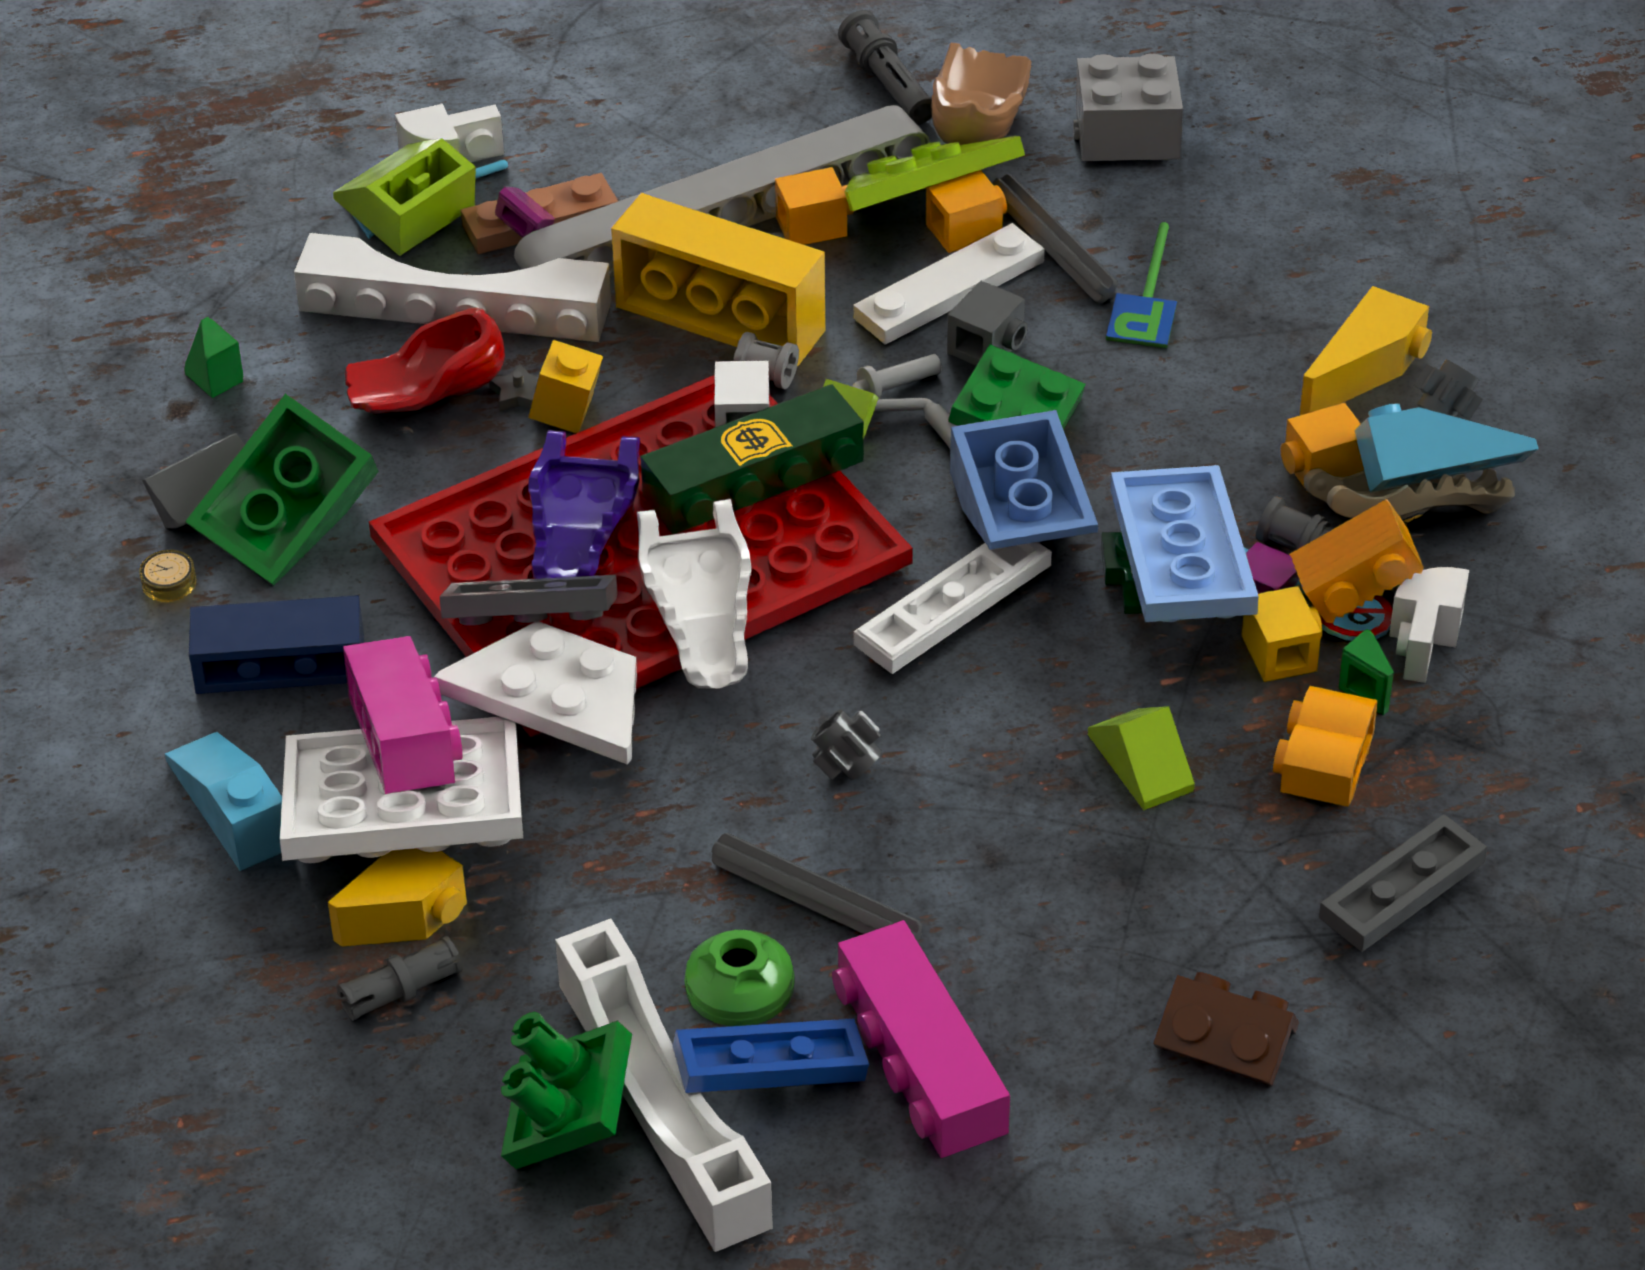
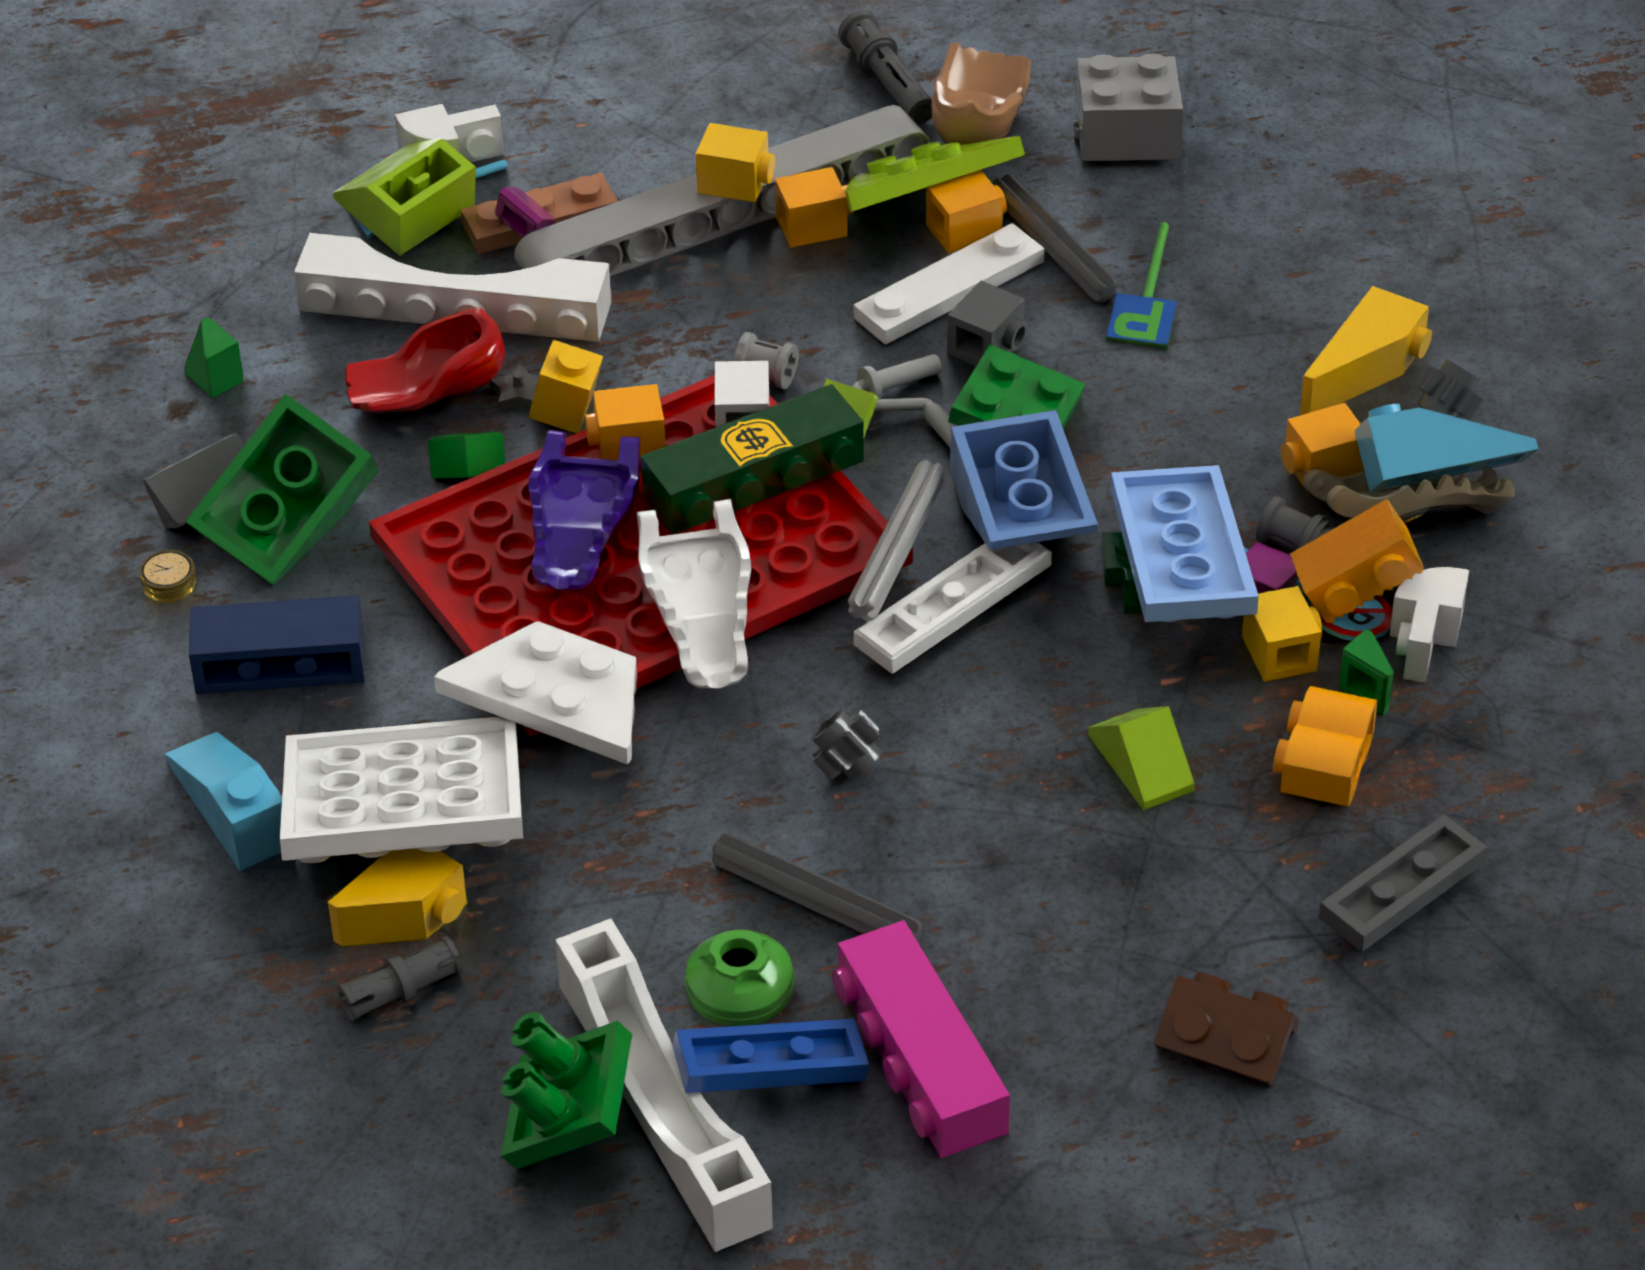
(402, 714): dark pink brick -> none
(465, 454): none -> green slope
(529, 599): dark grey plate -> none
(626, 413): none -> light orange brick
(717, 276): yellow brick -> none
(733, 162): none -> yellow brick
(896, 541): none -> light grey axle

